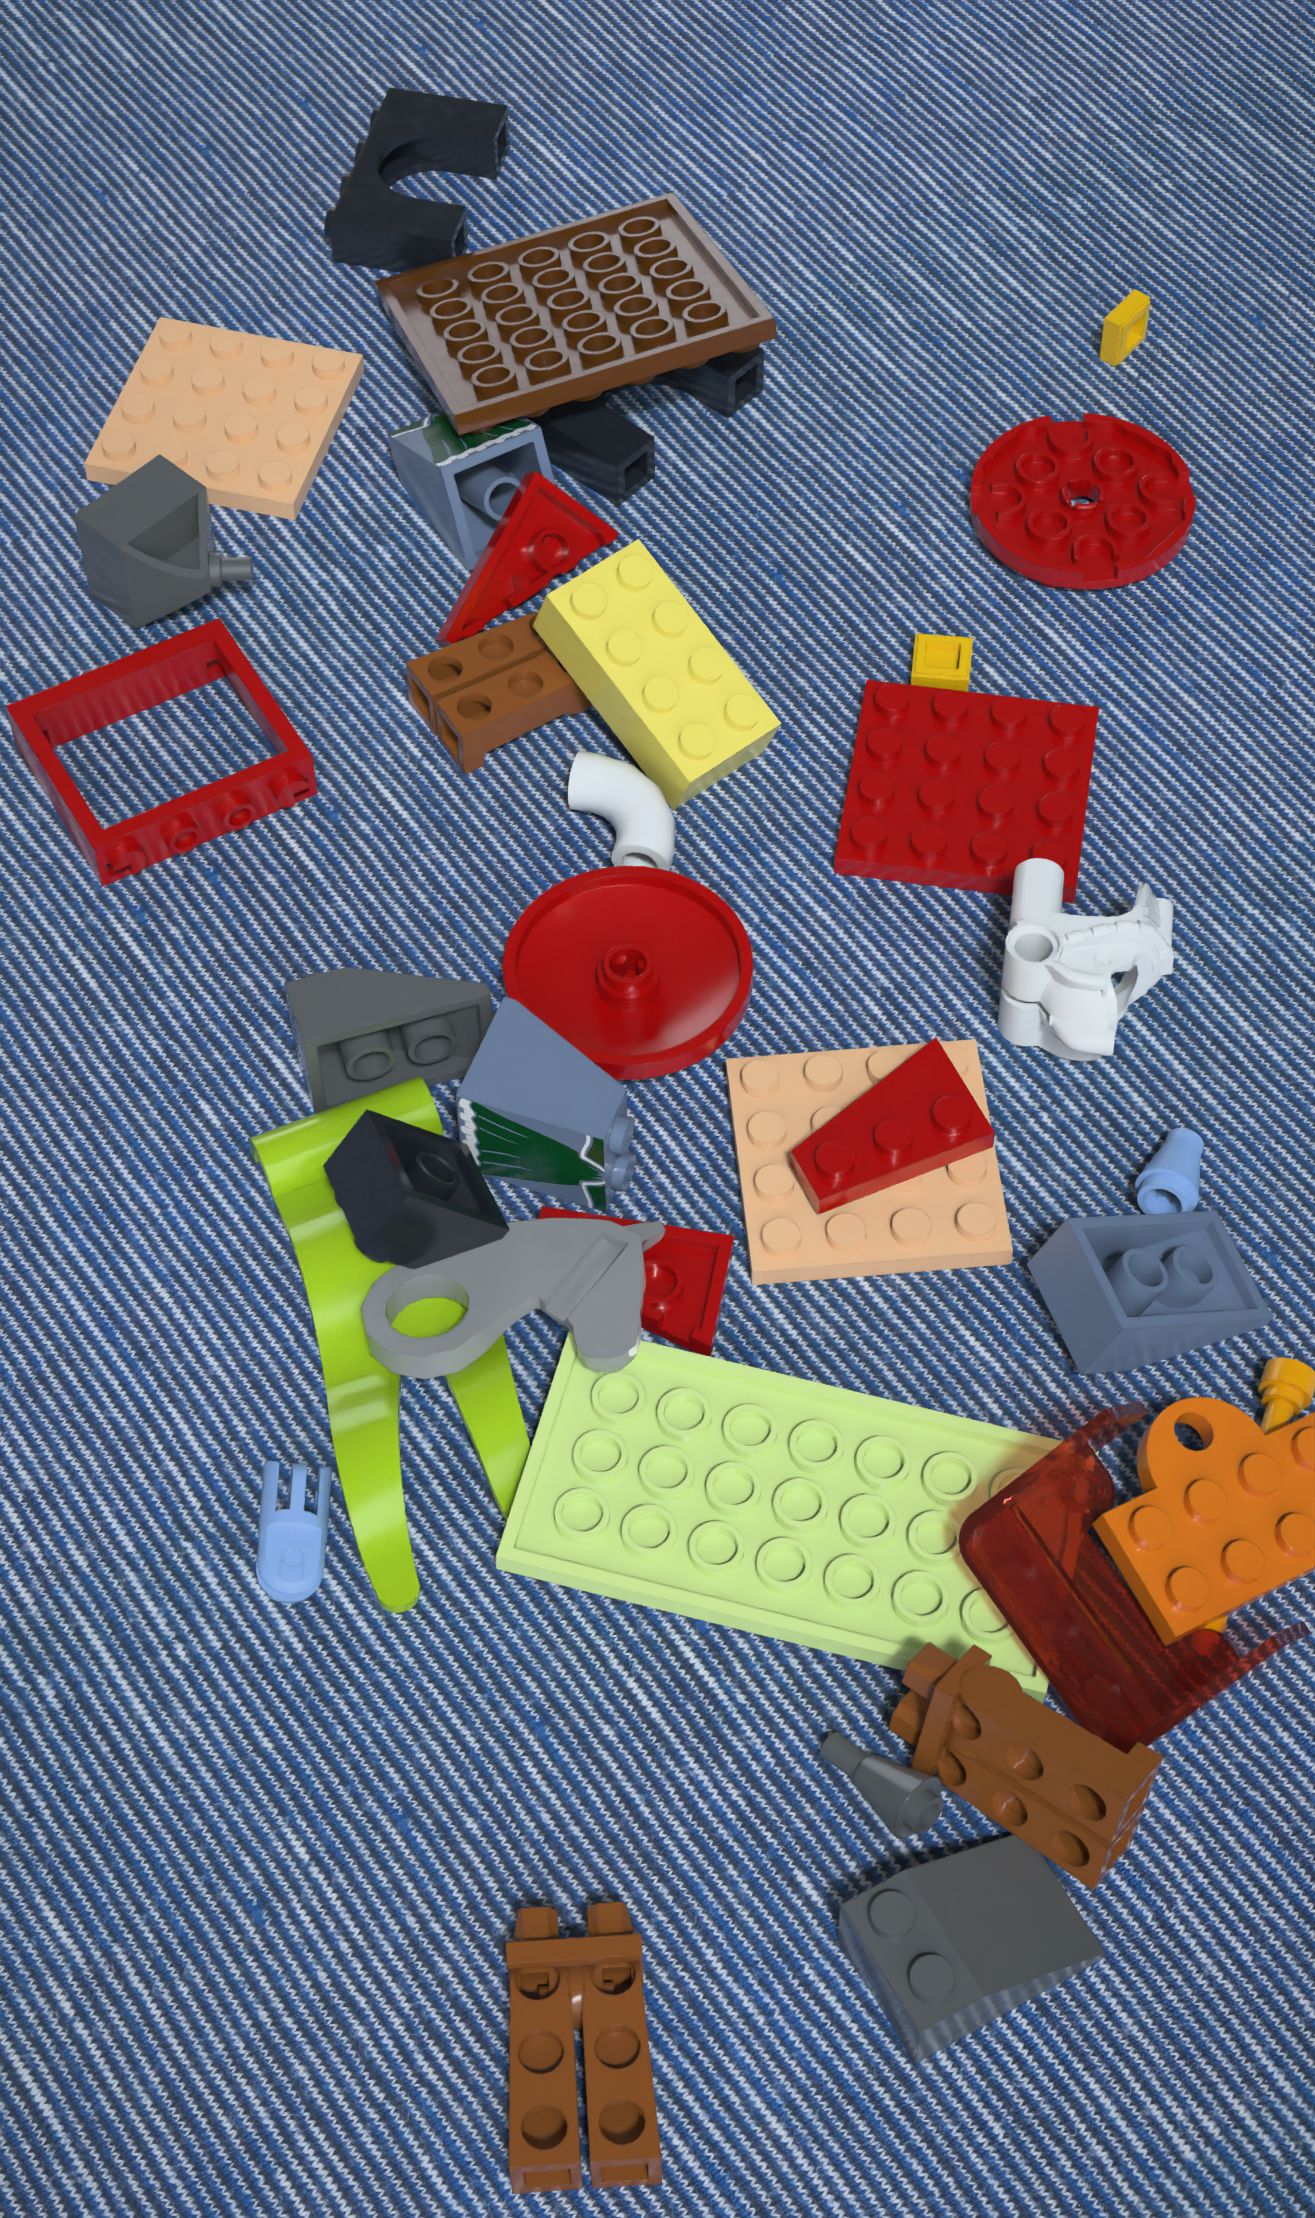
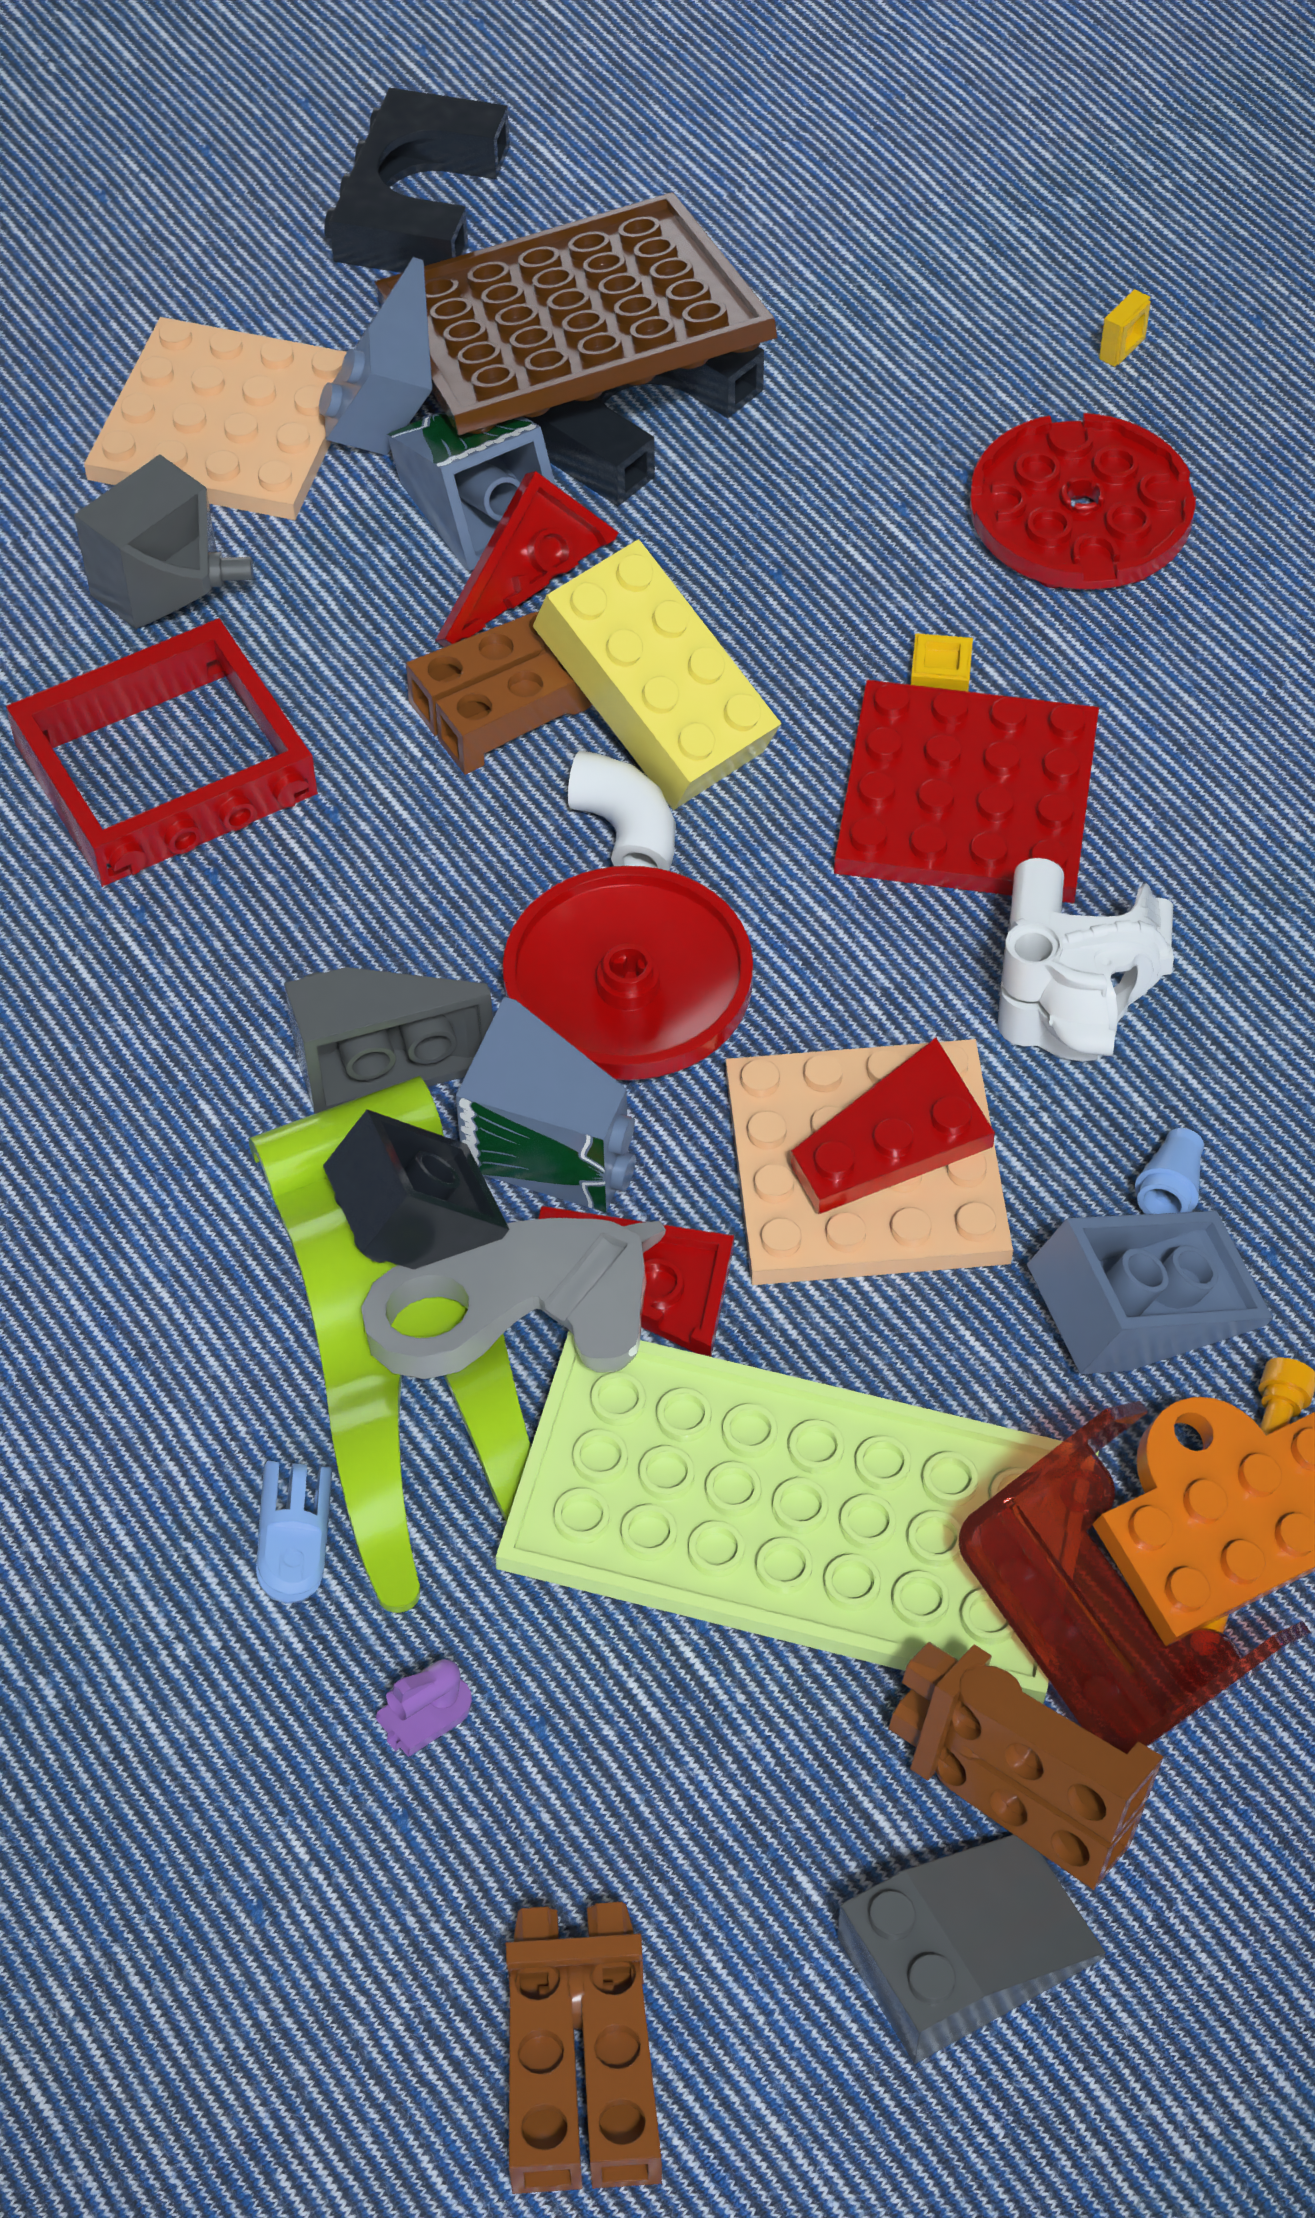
(385, 372): none -> sand blue slope
(425, 1706): none -> medium lavender piece
(899, 1794): dark grey cone -> none

